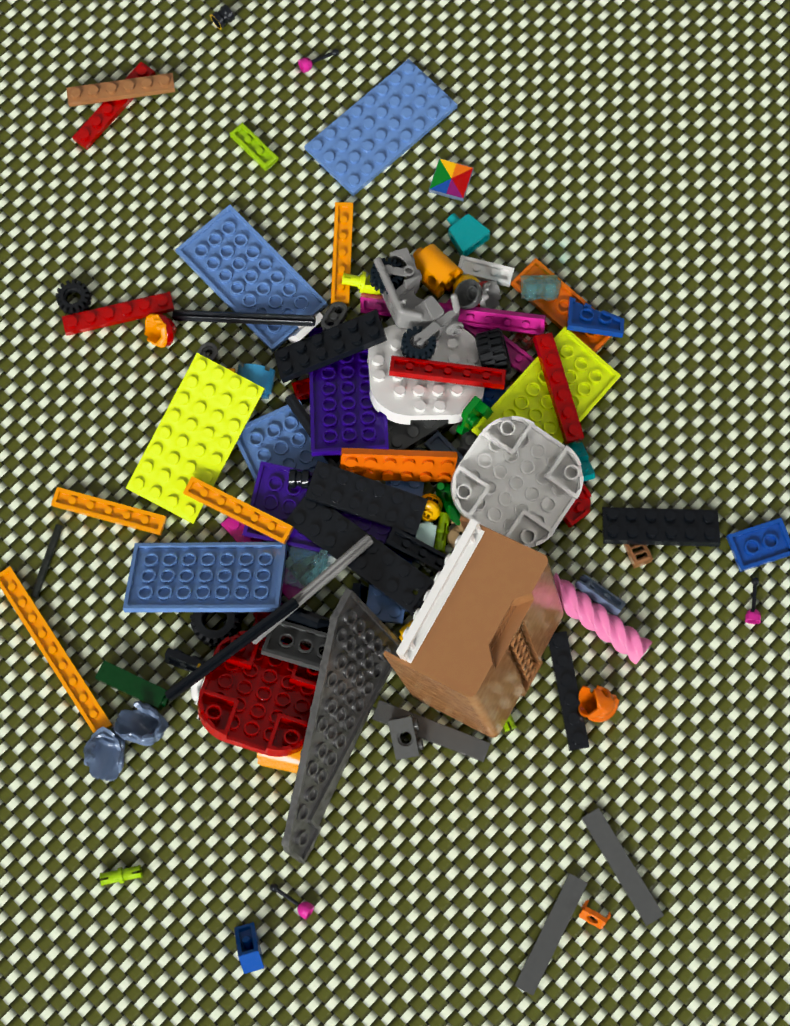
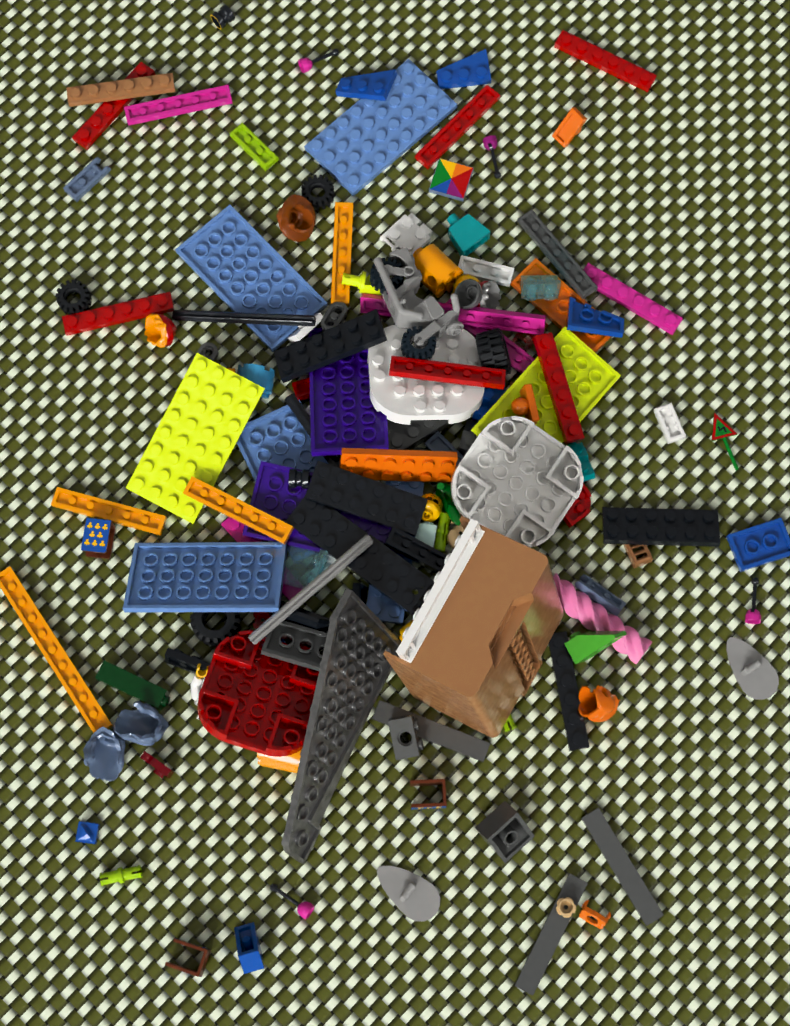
(46, 561): pearl dark grey bar -> none
(86, 180): none -> sand blue hinge
(87, 832): none -> blue tile
(98, 538): none -> piece
(160, 769): none -> dark red plate
(178, 105): none -> dark pink plate
(199, 973): none -> copper piece
(231, 649): black axle -> none
(296, 218): none -> dark orange hat
(318, 183): none -> black tyre
(367, 86): none -> blue wing
(407, 234): none -> white plate
(410, 892): none -> light grey shield
(429, 782): none -> copper piece
(457, 126): none -> red plate
(465, 72): none -> blue wing
(472, 414): green plate -> none
(490, 143): none -> hinge
(505, 831): none -> dark grey slope
(526, 404): none -> orange tile
(557, 254): none -> dark grey tile
(566, 913): none -> tan plate
(569, 127): none -> orange tile
(590, 643): none -> bright green slope
(605, 61): none -> red plate
(633, 300): none -> dark pink plate
(669, 423): none -> white plate
(722, 431): none -> piece
(751, 670): none -> light grey shield

